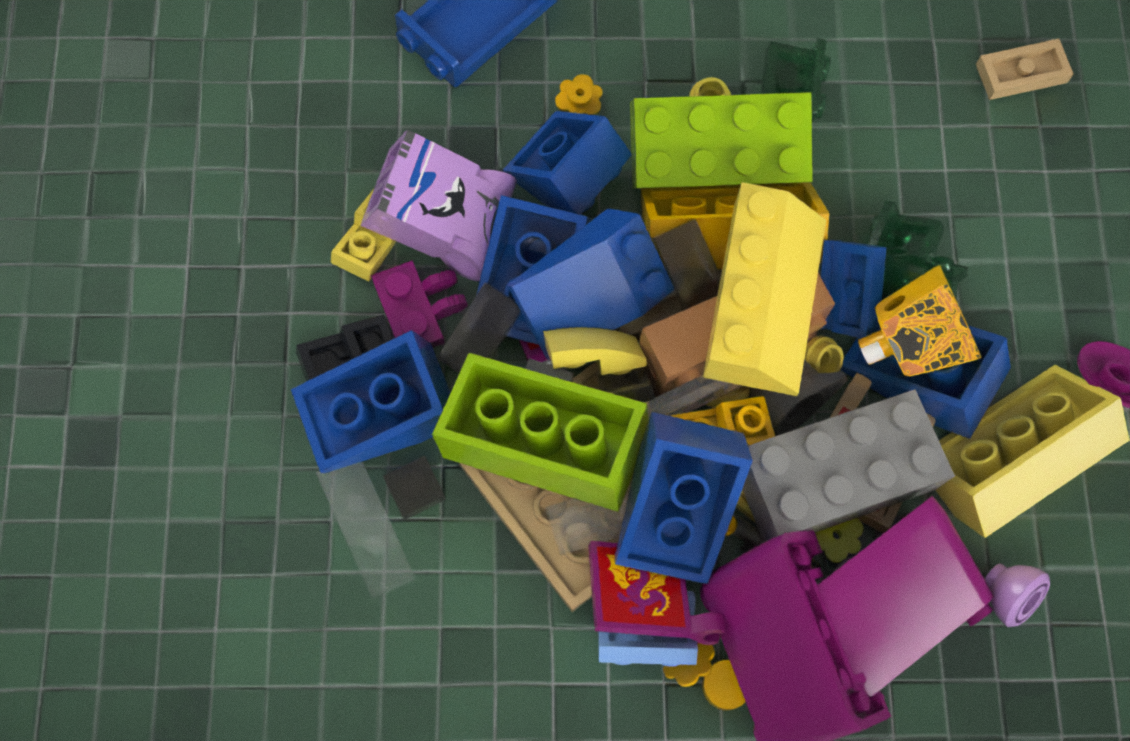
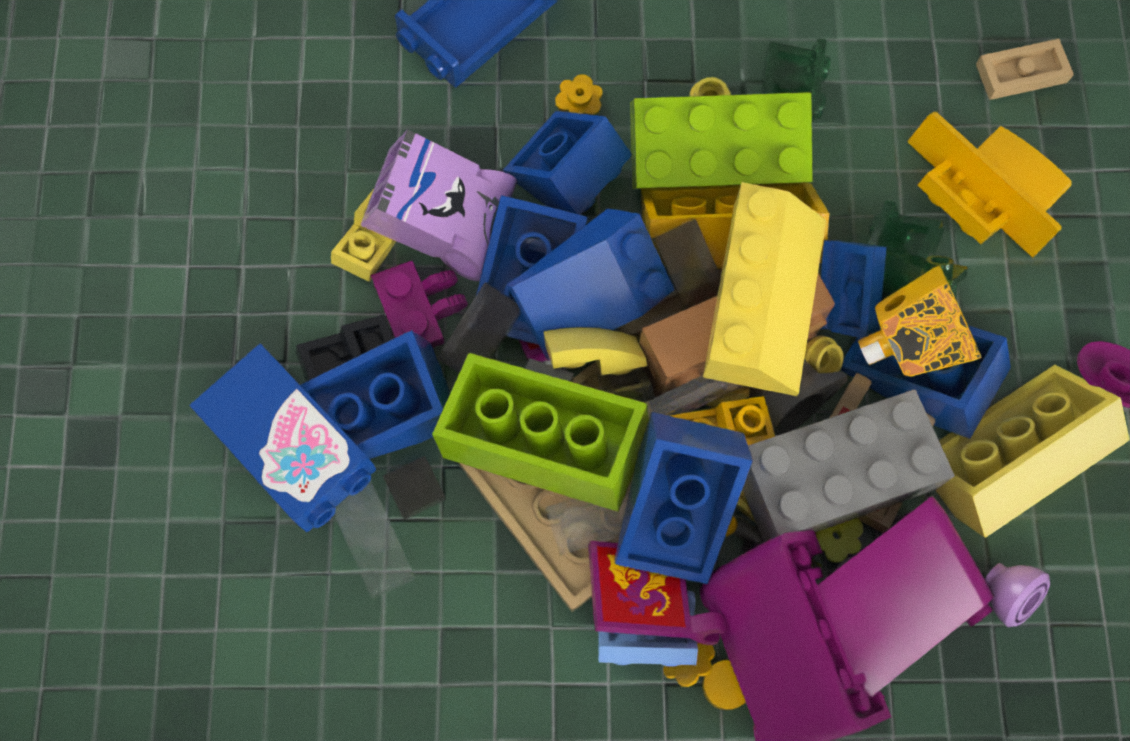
(284, 439): none -> blue panel
(977, 190): none -> yellow bracket
(1026, 167): none -> yellow slope

